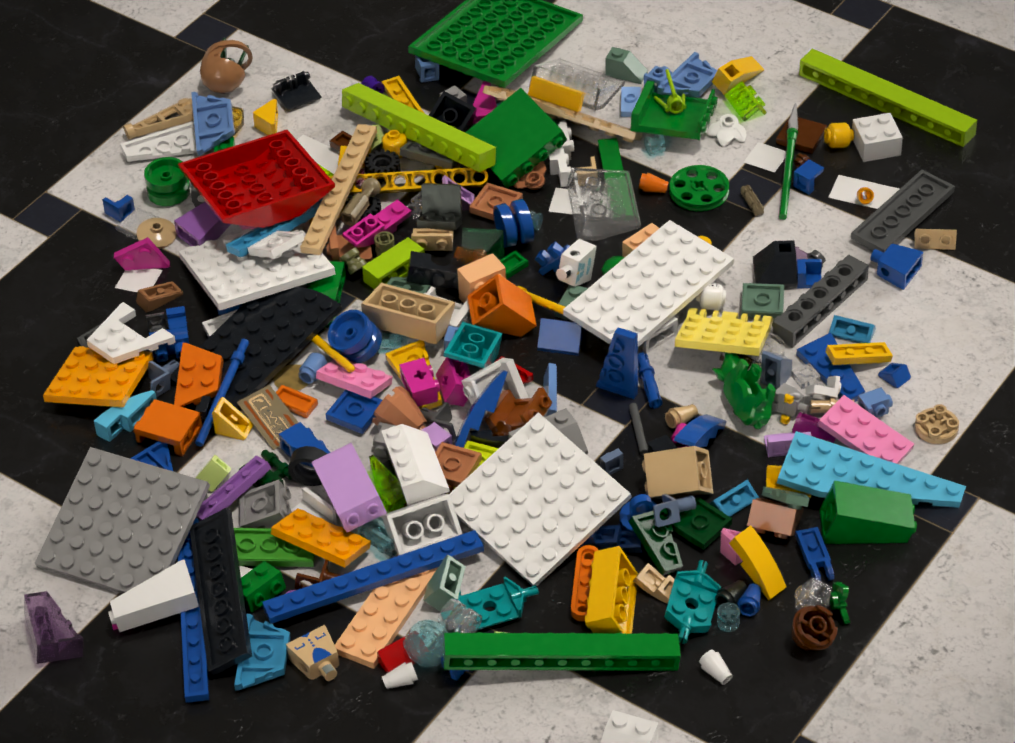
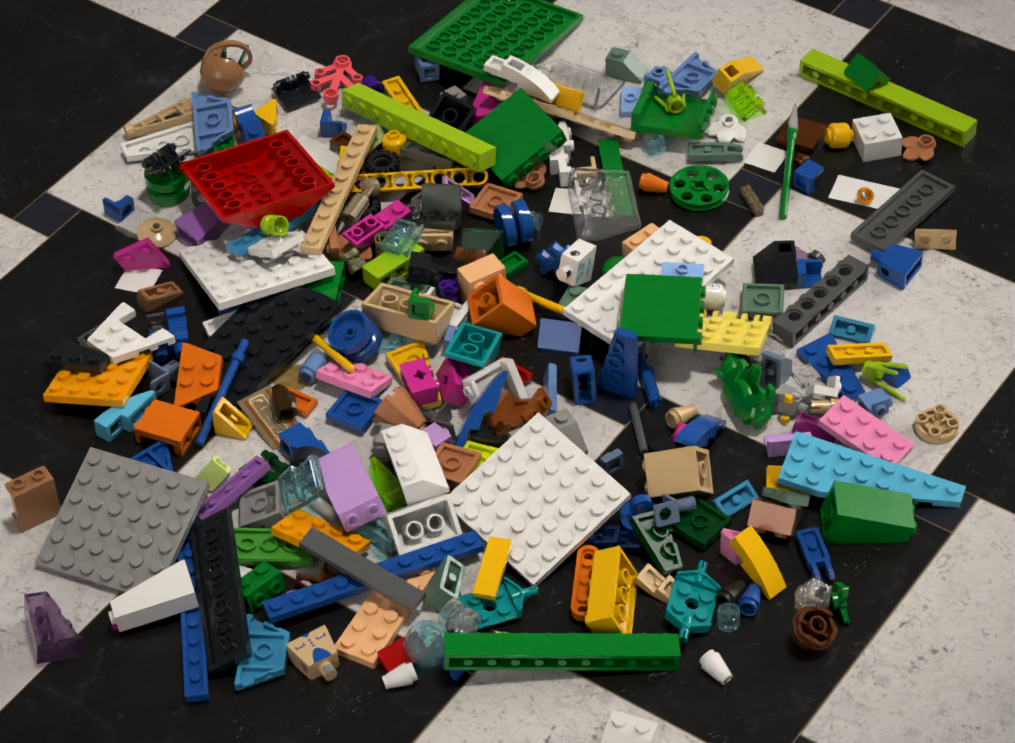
(33, 498): none -> medium nougat panel
(77, 358): none -> black wing
(163, 159): none -> black hinge
(248, 123): none -> blue arch
(274, 225): none -> lime wheel
(284, 402): none -> dark brown rock
(301, 484): none -> clear light blue slope
(329, 127): none -> blue panel
(340, 65): none -> coral plant
(362, 570): none -> dark grey tile
(402, 237): none -> clear light blue plate
(419, 307): none -> green panel
(448, 290): none -> dark purple wheel
(492, 568): none -> yellow tile
(525, 76): none -> white slope
(583, 371): none -> blue torso
(664, 308): none -> green panel
(682, 269): none -> light blue plate
(715, 152): none -> sand green hinge
(865, 73): none -> green panel
(876, 370): none -> lime plant
(919, 147): none -> nougat plate

